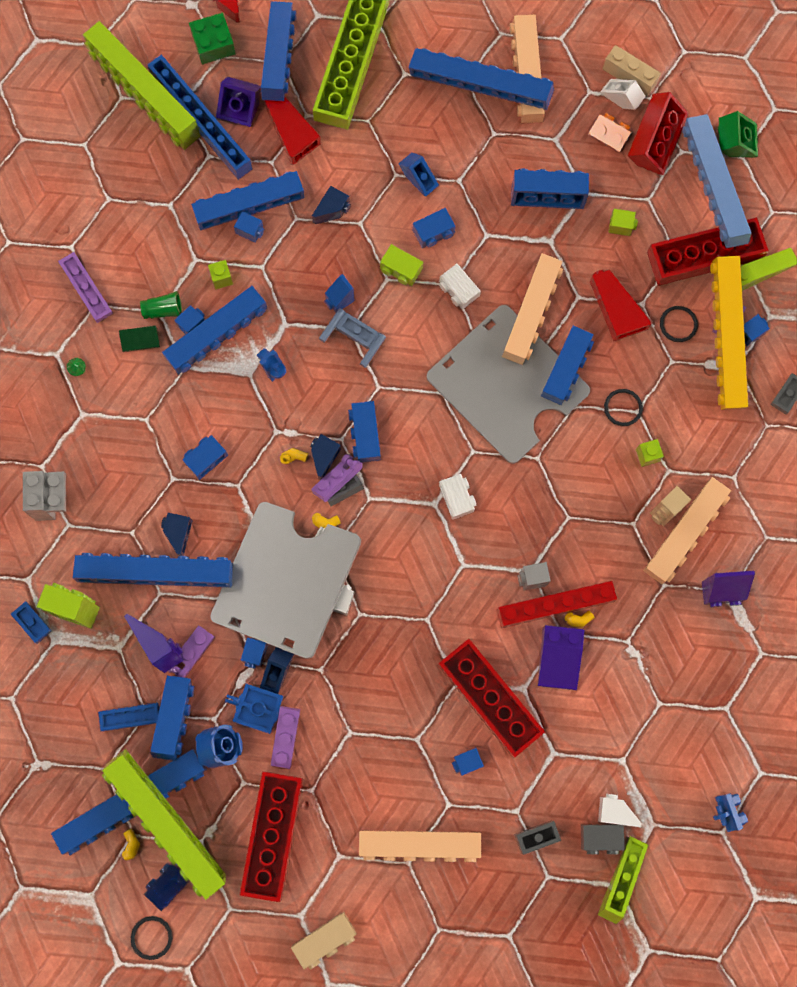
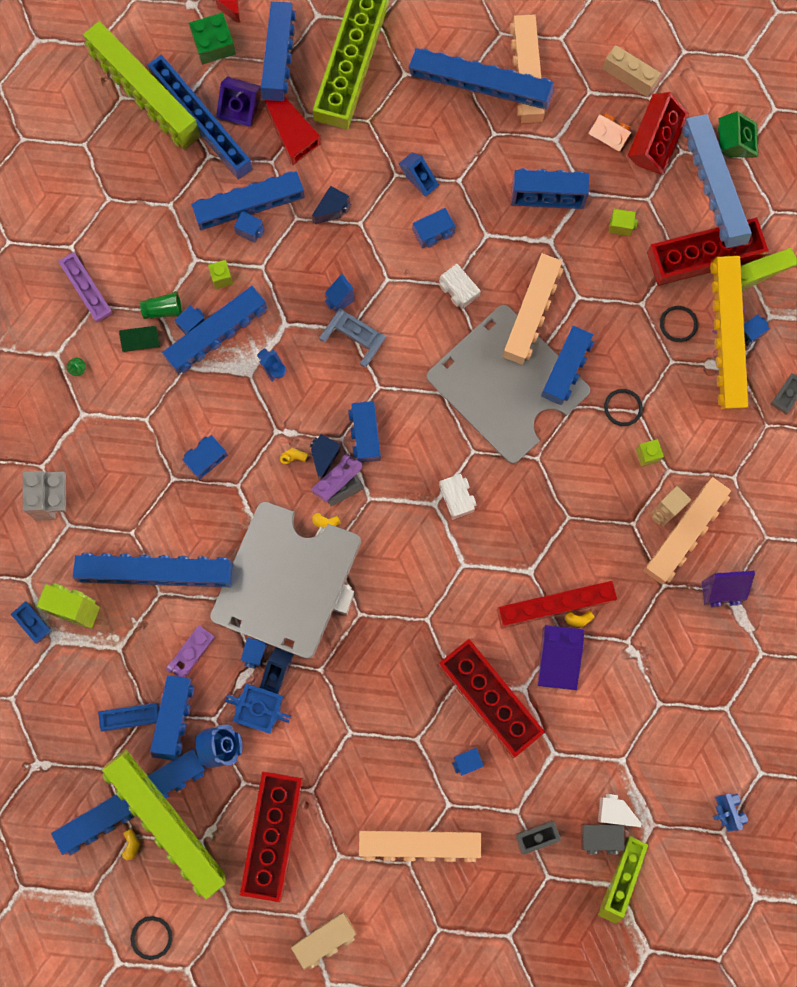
(159, 649): dark purple slope -> none
(166, 887): clear blue brick -> none
(177, 531): dark blue slope -> none
(285, 737): medium lavender plate -> none
(401, 265): lime brick -> none
(534, 576): light grey brick -> none
(617, 306): red slope -> none
(624, 93): white slope -> none

